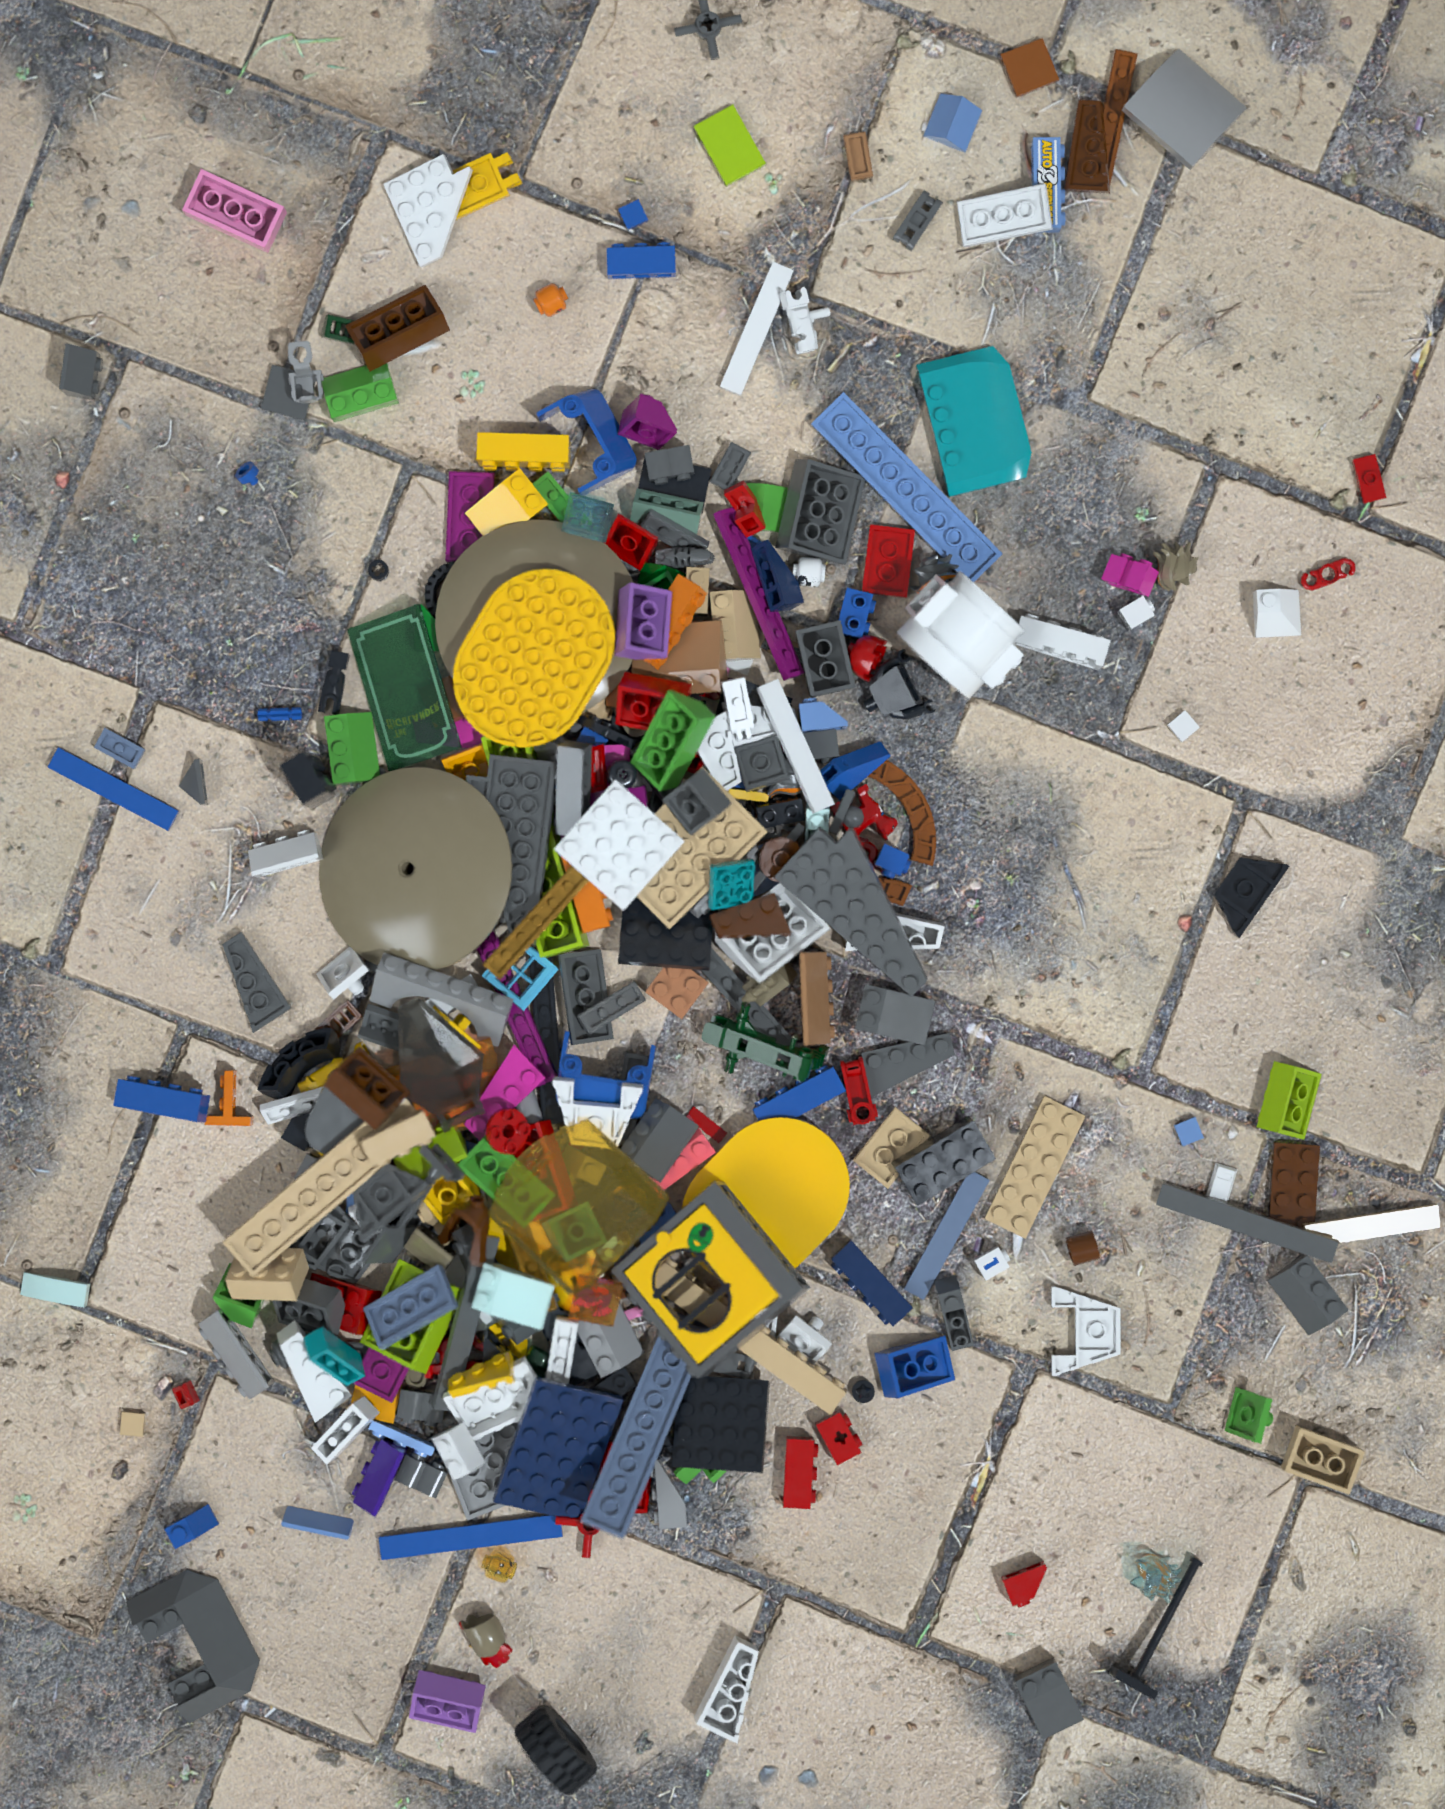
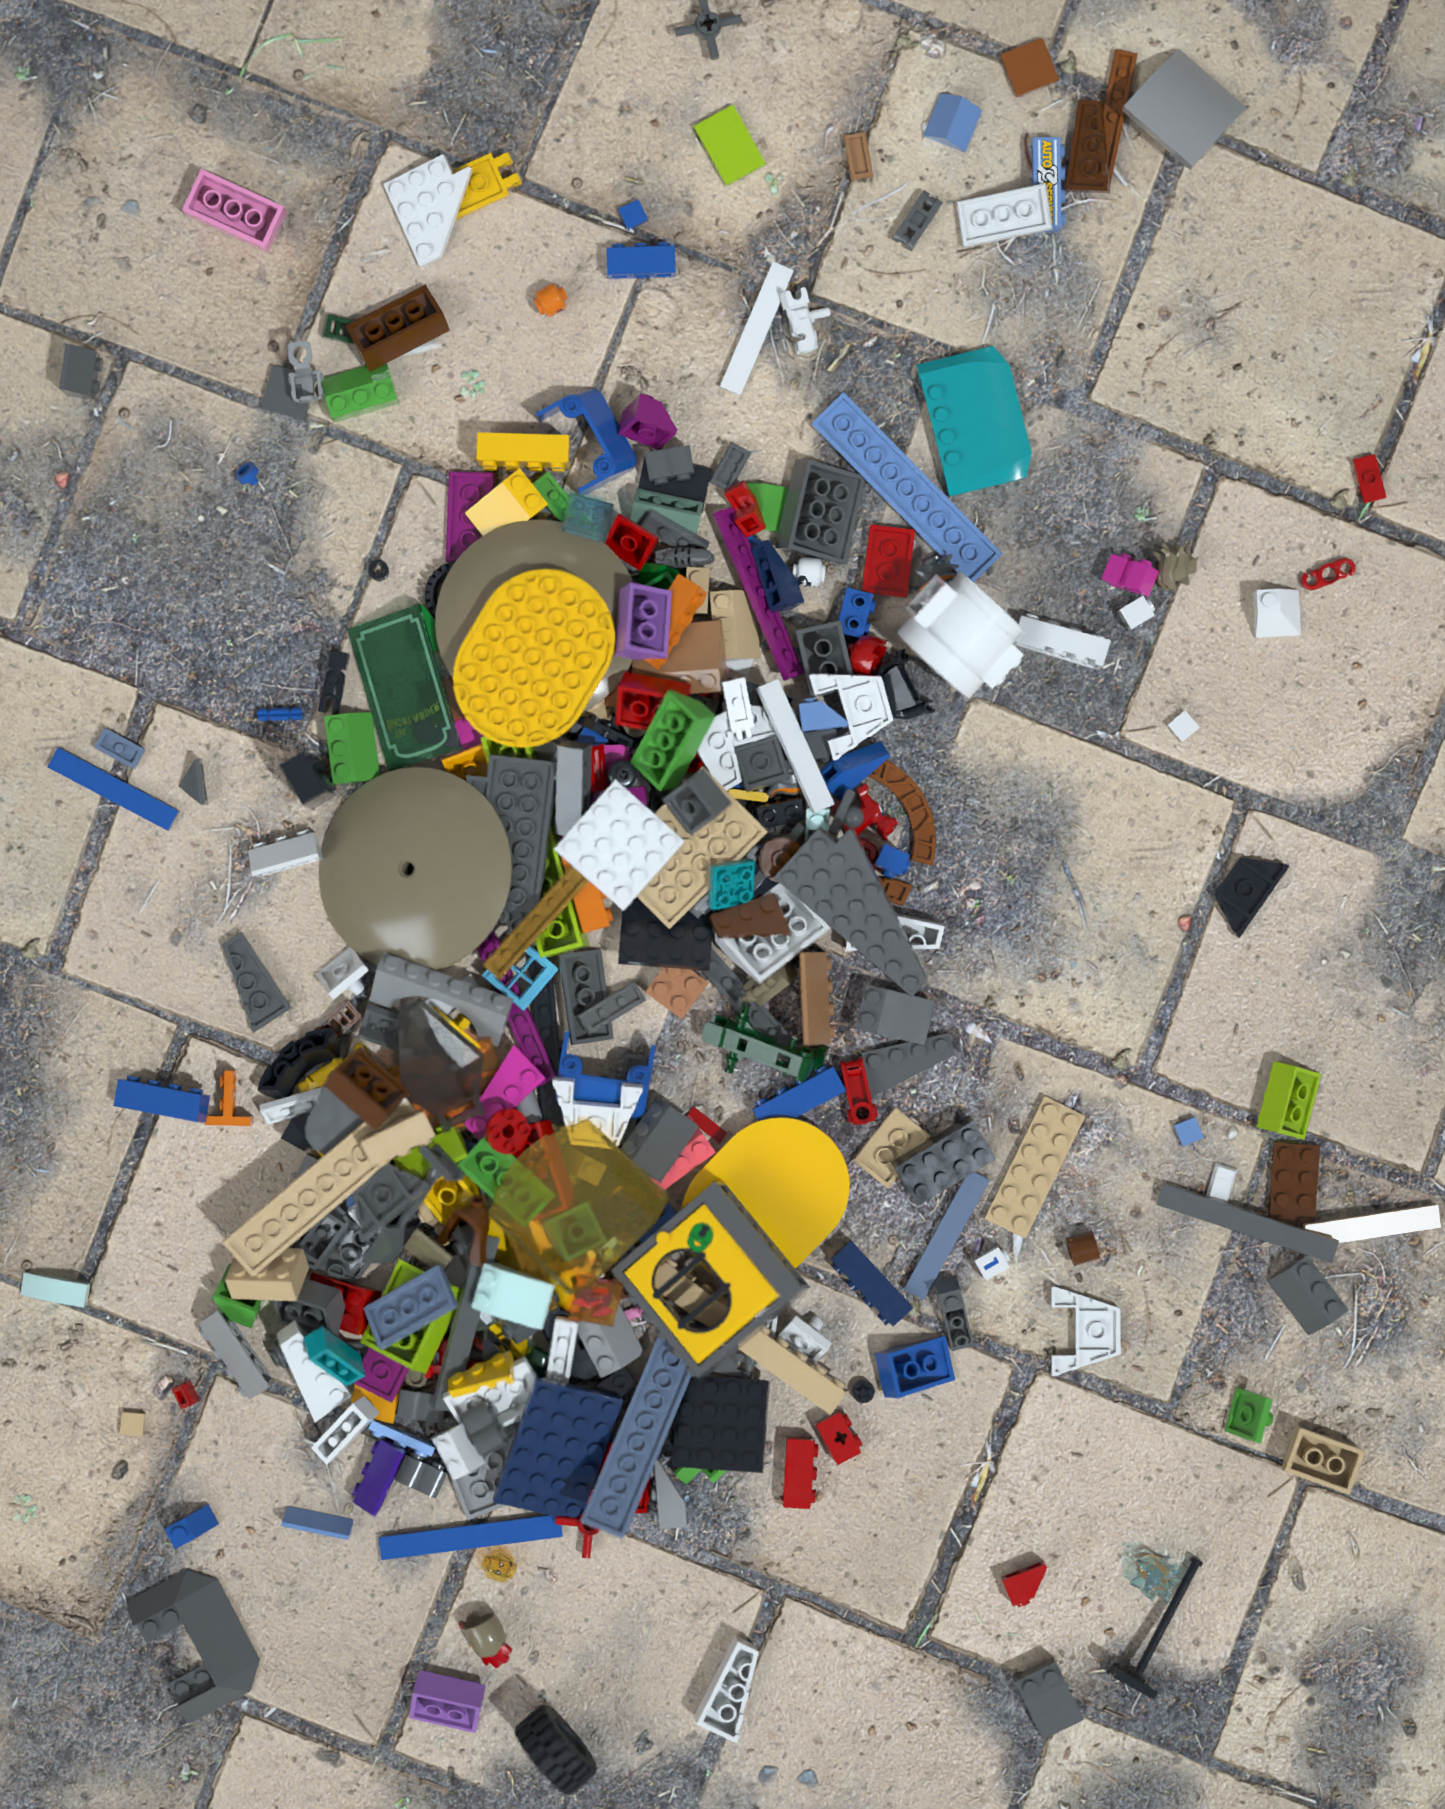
(485, 1428): none -> dark grey brick
(863, 705): none -> white wing

